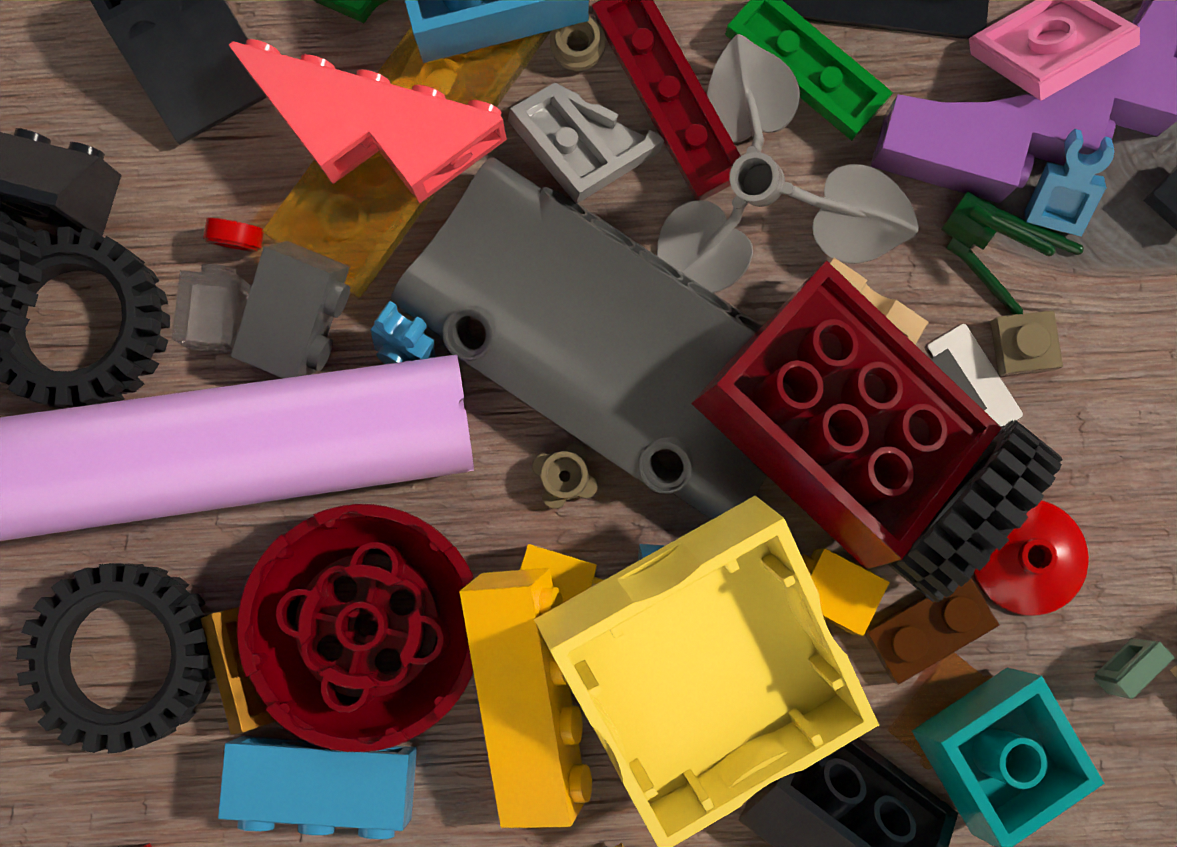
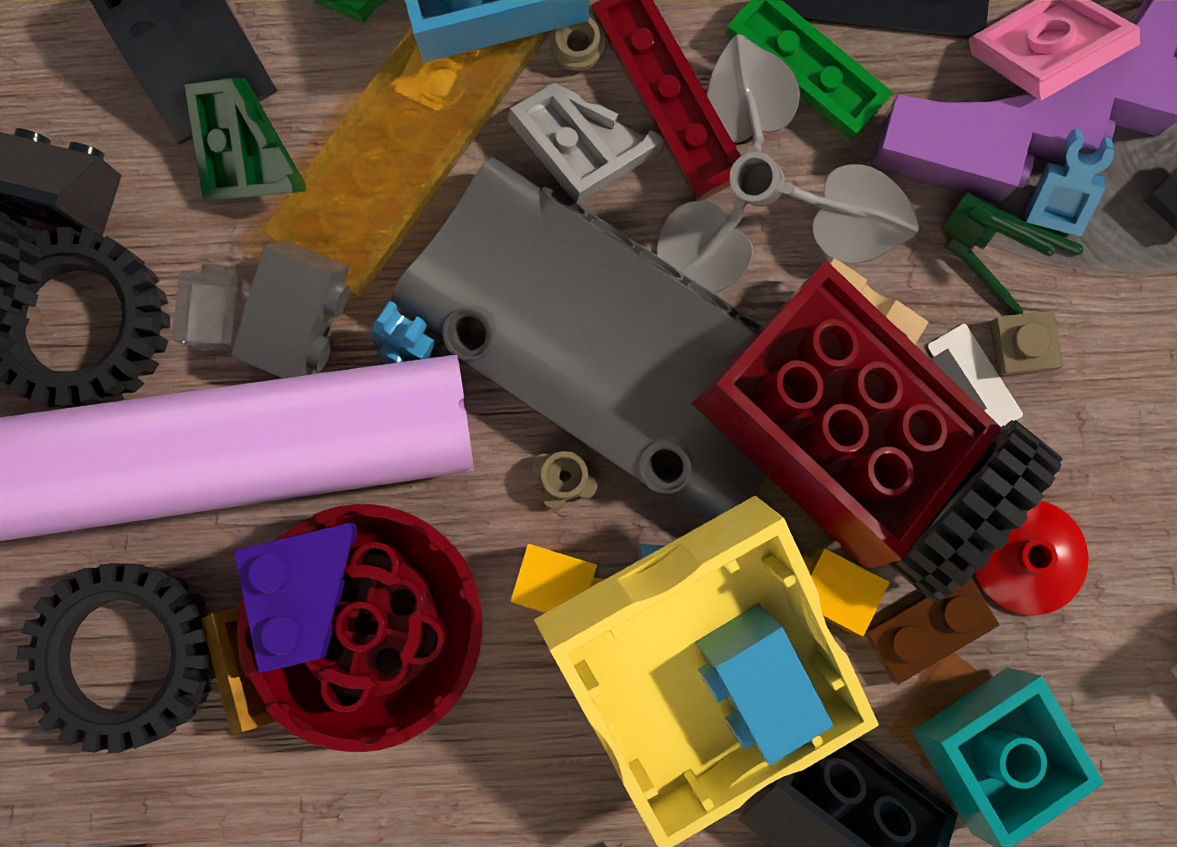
(233, 234): red tile -> none
(237, 143): none -> dark green wing
(293, 593): none -> dark purple wing
(316, 787): dark azure brick -> none
(354, 116): coral slope -> none
(524, 701): yellow brick -> none
(763, 683): none -> dark azure brick
(1133, 667): sand green tile -> none

